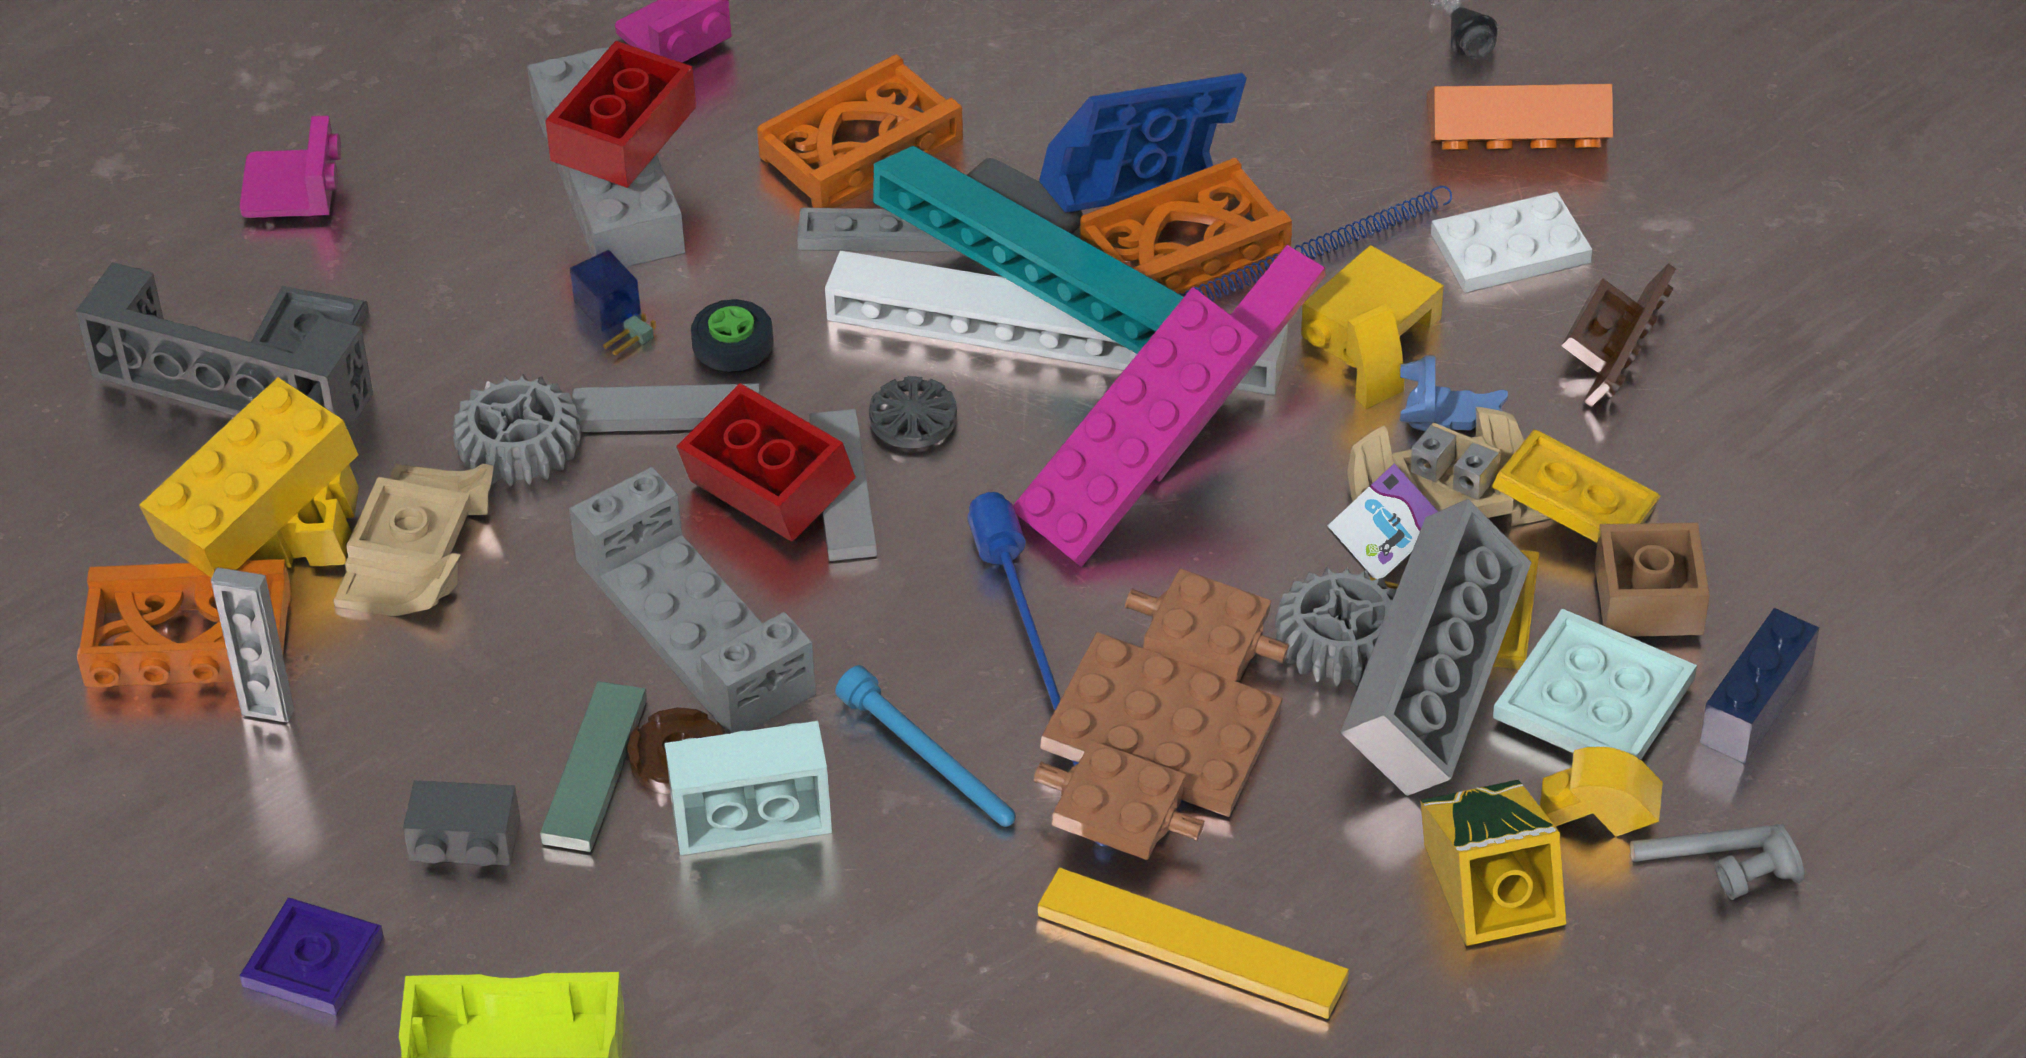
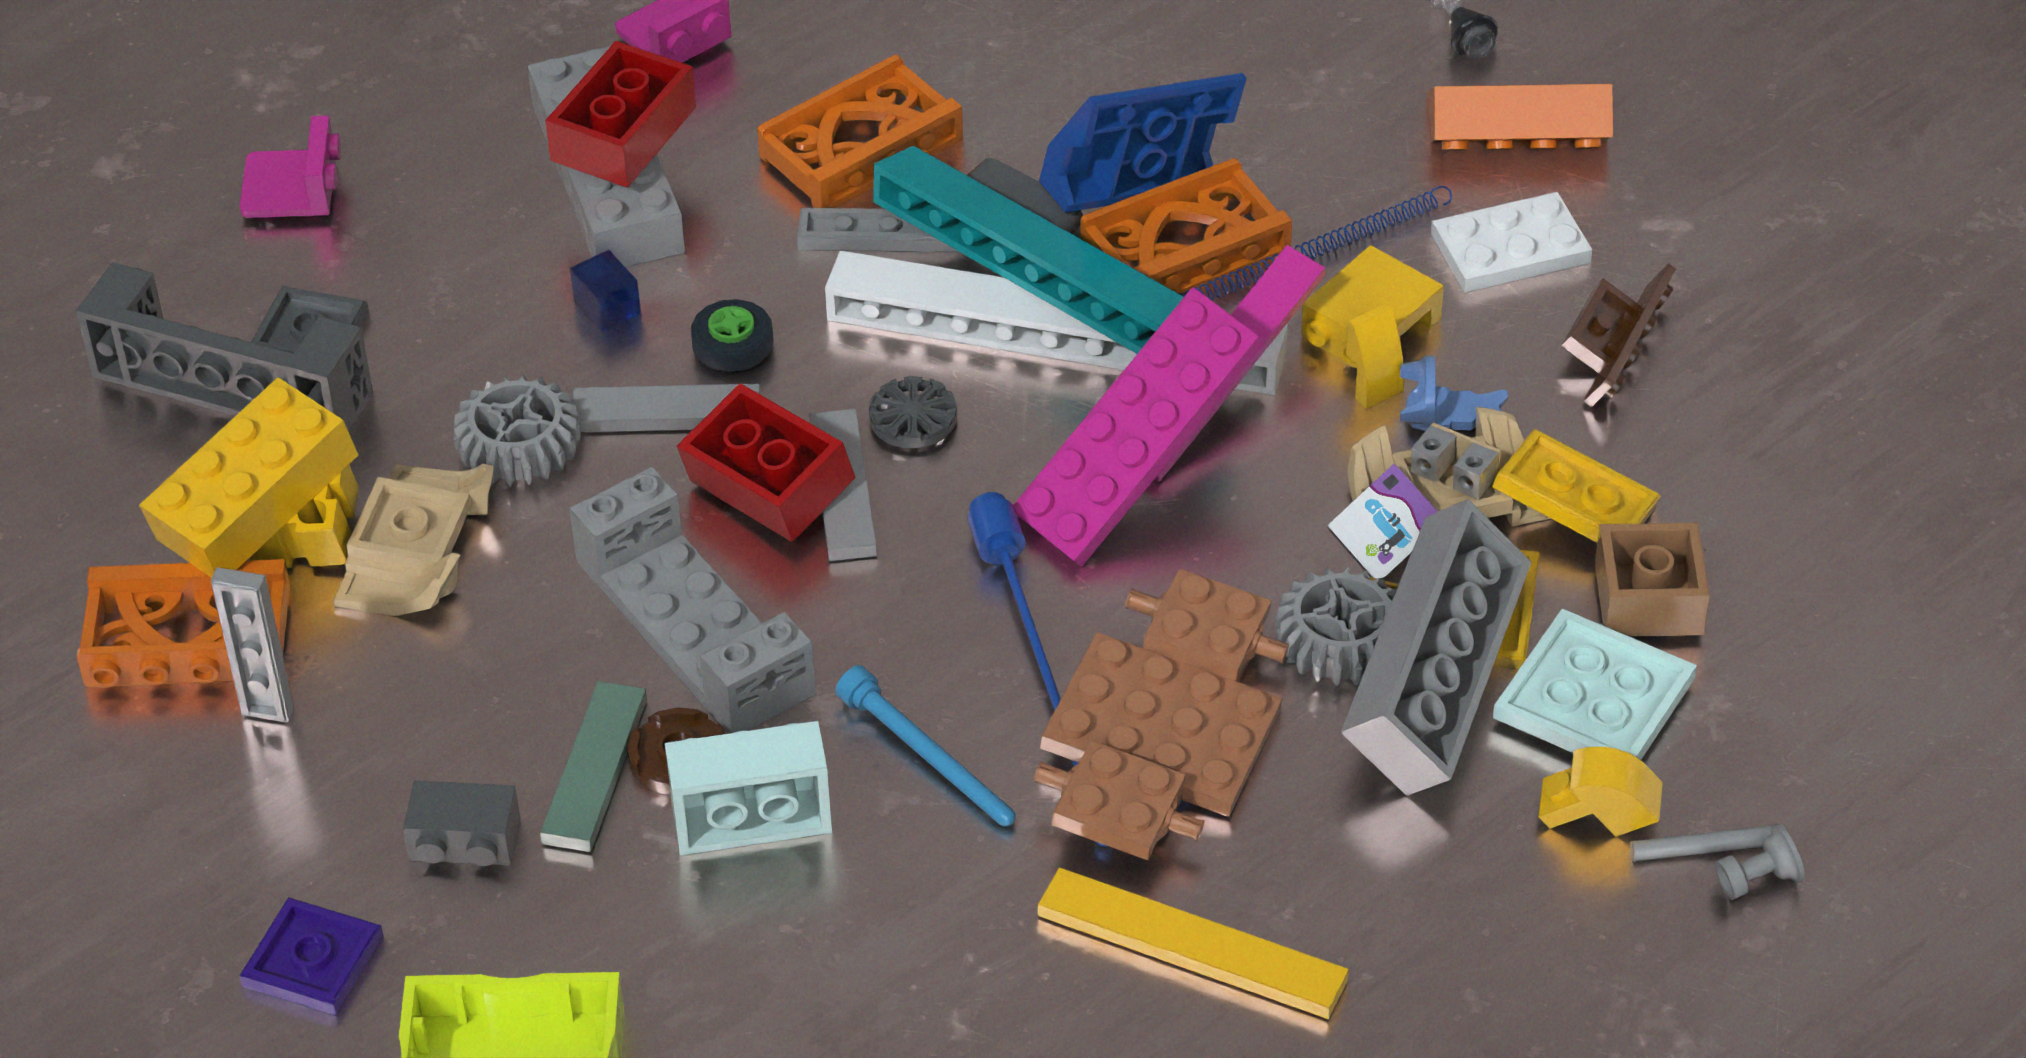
(636, 329): piece -> none
(1495, 861): yellow slope -> none
(1759, 685): dark blue brick -> none

